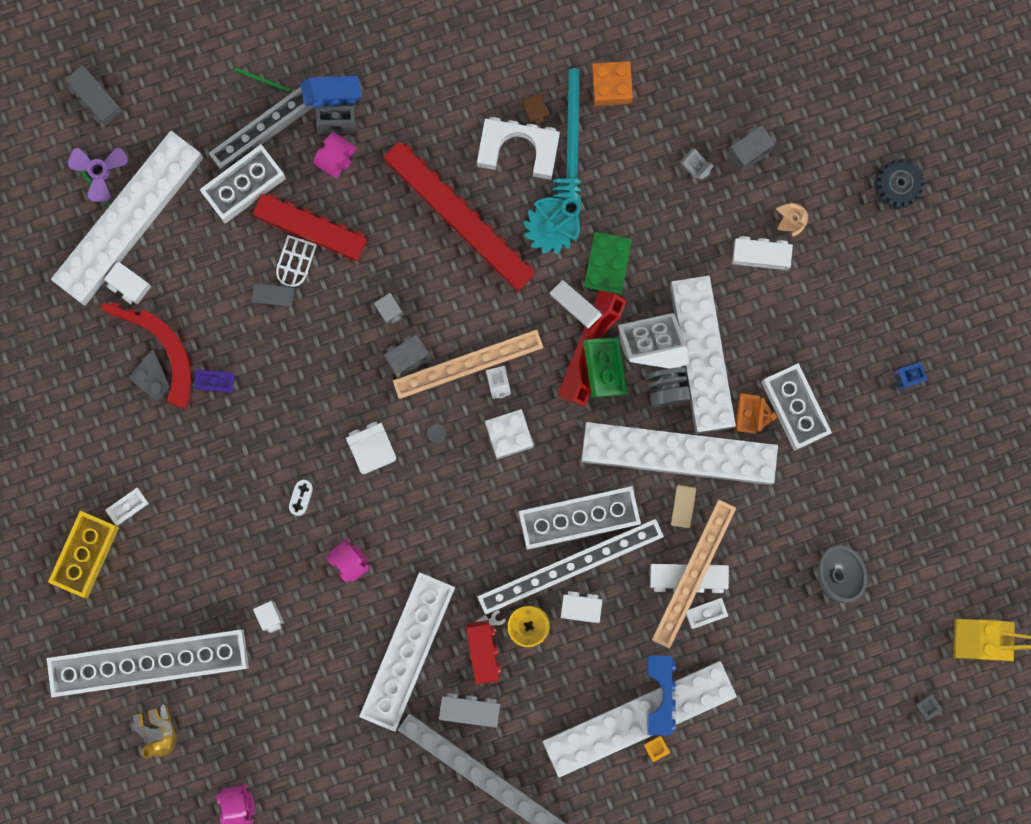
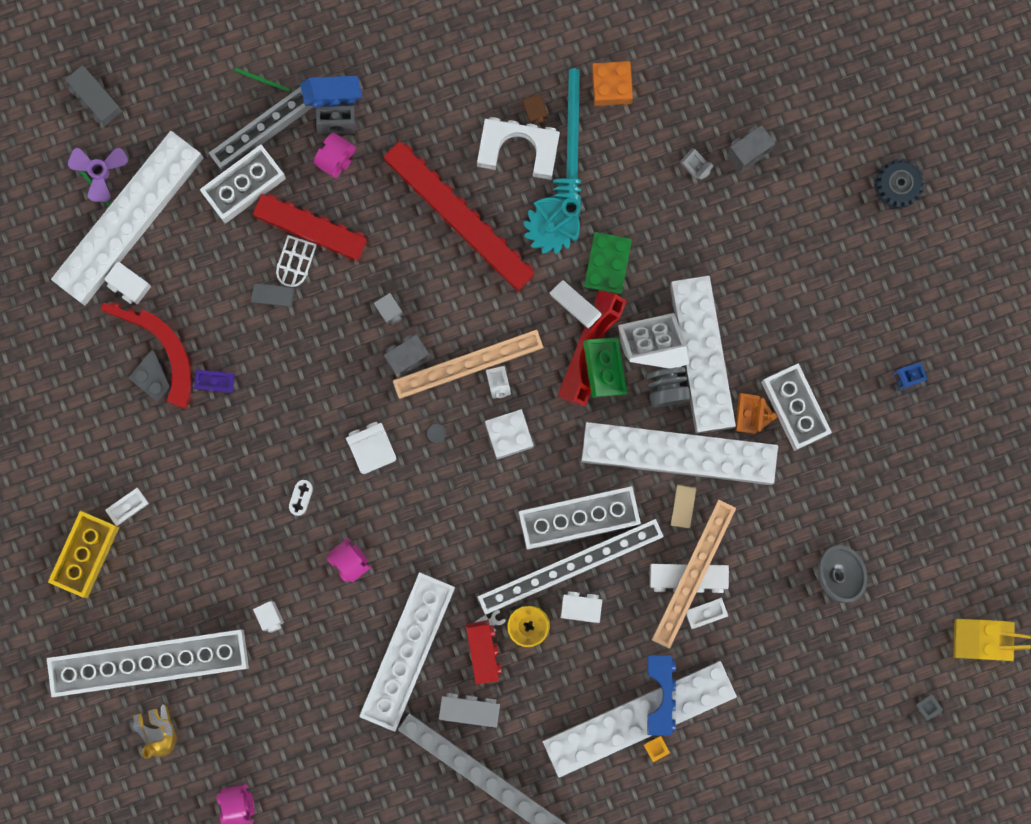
(762, 253): white brick -> none
(794, 218): light nougat piece -> none

